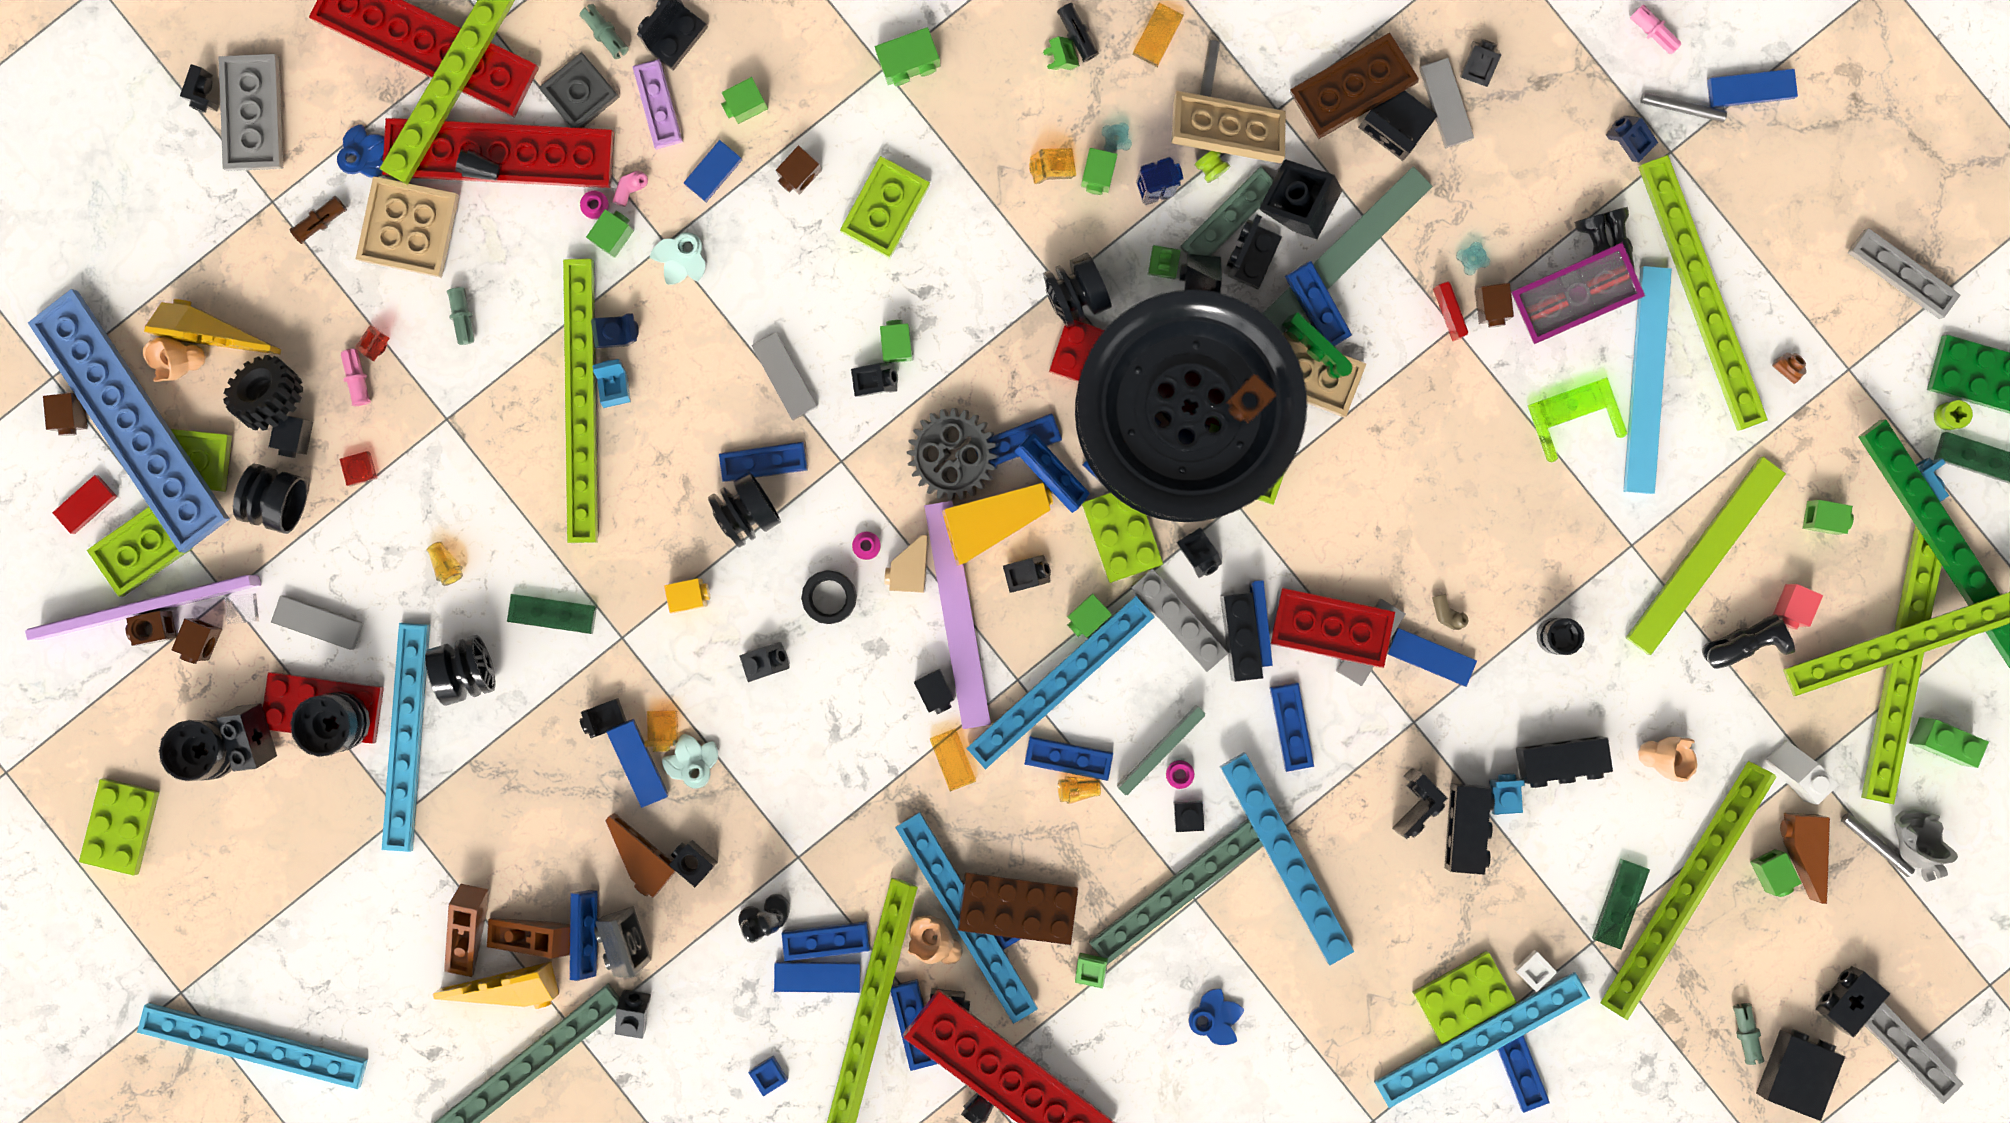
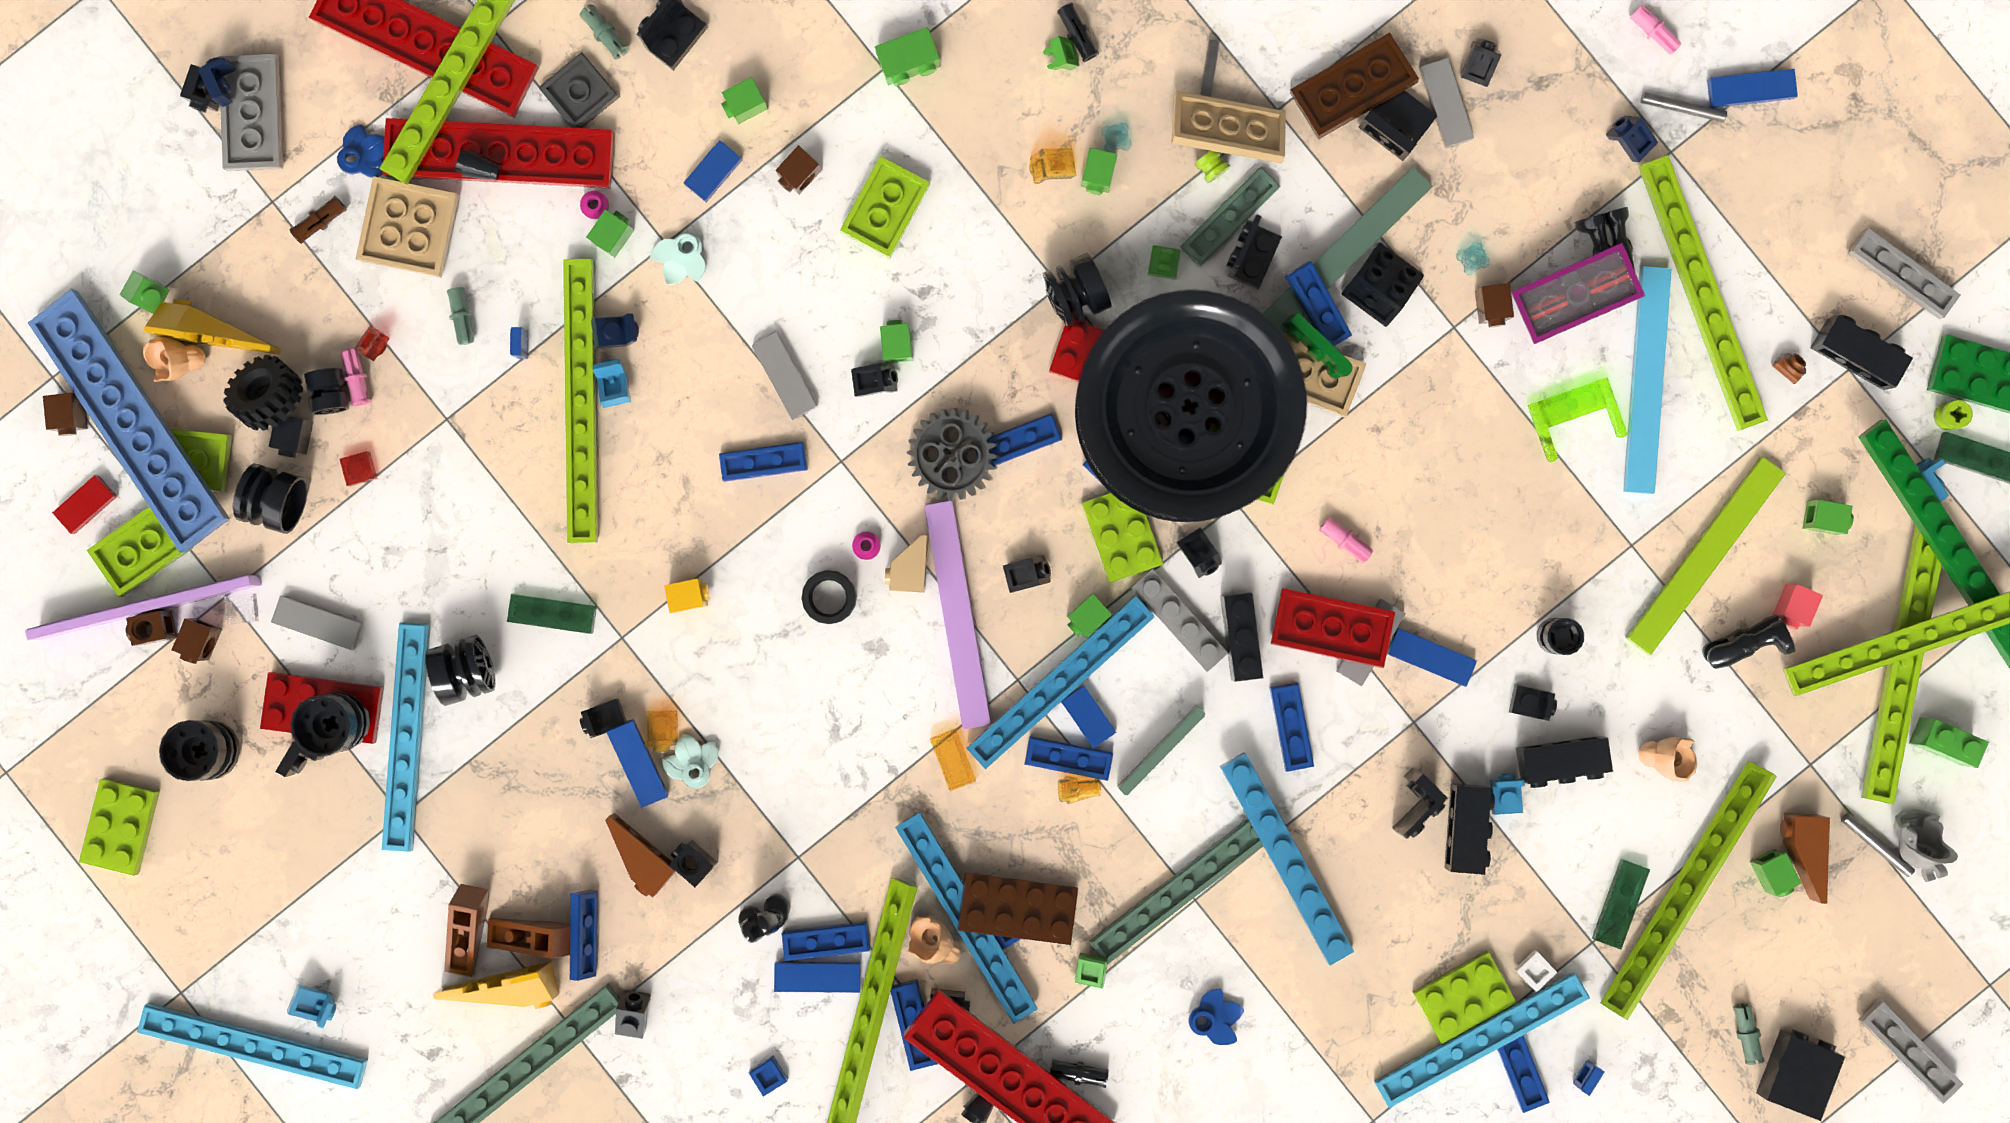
(144, 292): none -> bright green brick
(214, 79): none -> dark blue bracket
(246, 737): black brick -> none
(294, 761): none -> black bracket
(312, 1005): none -> dark azure bracket
(326, 391): none -> black wheel
(445, 566): clear yellow cone -> none
(519, 342): none -> blue tile
(623, 943): dark grey slope -> none
(629, 184): bright pink arm -> none
(657, 104): lavender tile -> none
(744, 510): black wheel -> none
(764, 661): black bracket -> none
(935, 692): black brick -> none
(988, 521): yellow slope -> none
(1052, 472): blue tile -> none
(1079, 1073): none -> black pin
(1088, 716): none -> blue tile
(1158, 34): clear yellow tile -> none
(1159, 180): clear blue brick -> none
(1180, 783): dark pink plate -> none
(1188, 816): black plate -> none
(1202, 273): black slope -> none
(1255, 387): reddish brown brick -> none
(1259, 600): blue tile -> none
(1301, 198): black slope -> none
(1346, 539): none -> bright pink axle
(1383, 285): none -> black bracket
(1448, 616): dark tan arm -> none
(1450, 311): red tile -> none
(1533, 703): none -> black bracket
(1588, 1077): none -> blue tile
(1802, 773): white slope -> none
(1862, 352): none -> black brick
(1866, 999): black brick -> none

